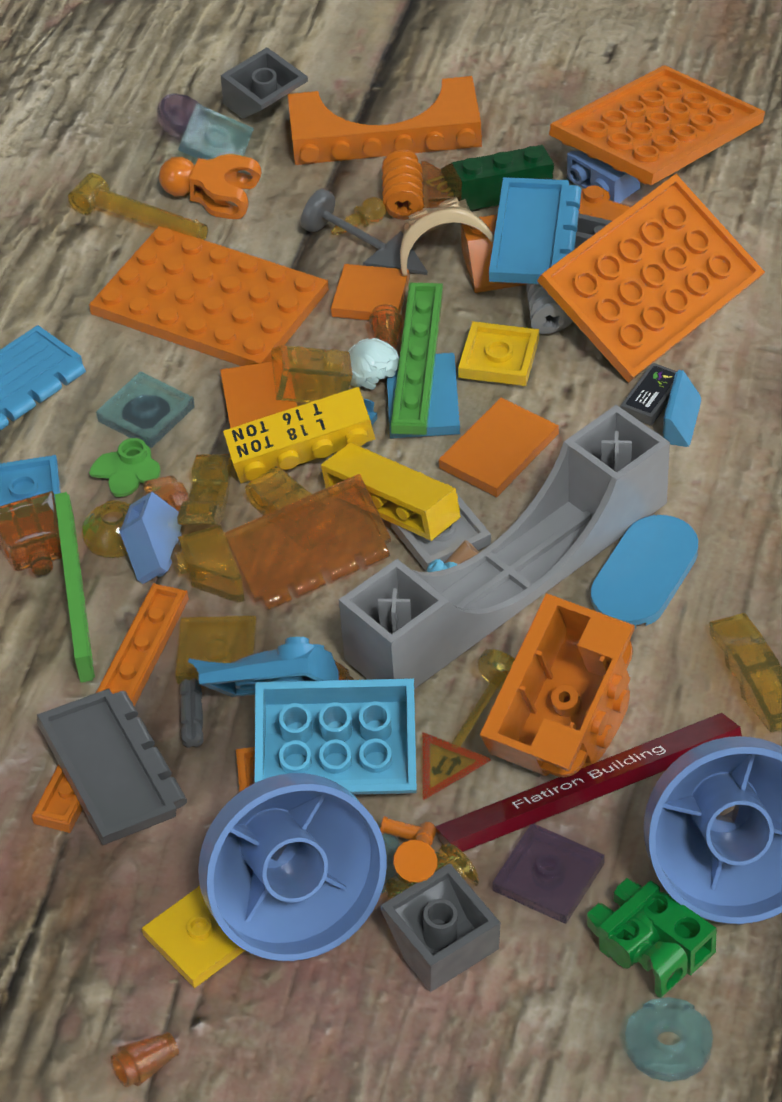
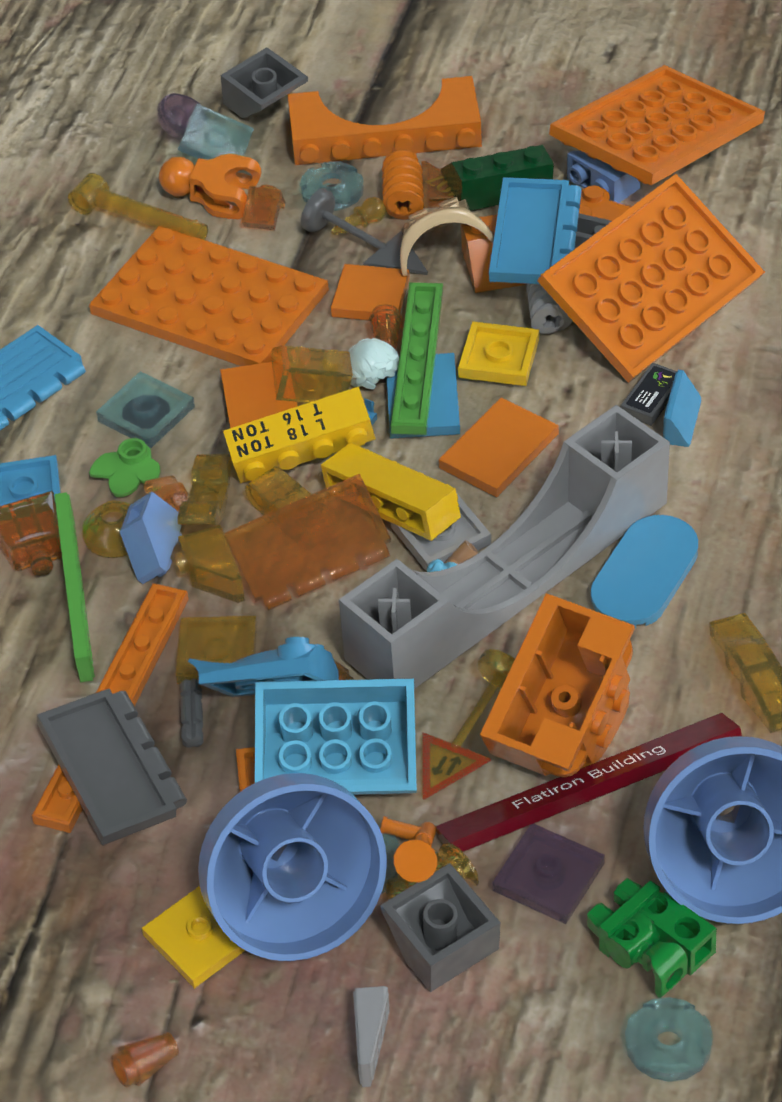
(263, 207): none -> clear orange bracket
(349, 183): none -> clear light blue tile
(371, 1018): none -> light grey slope

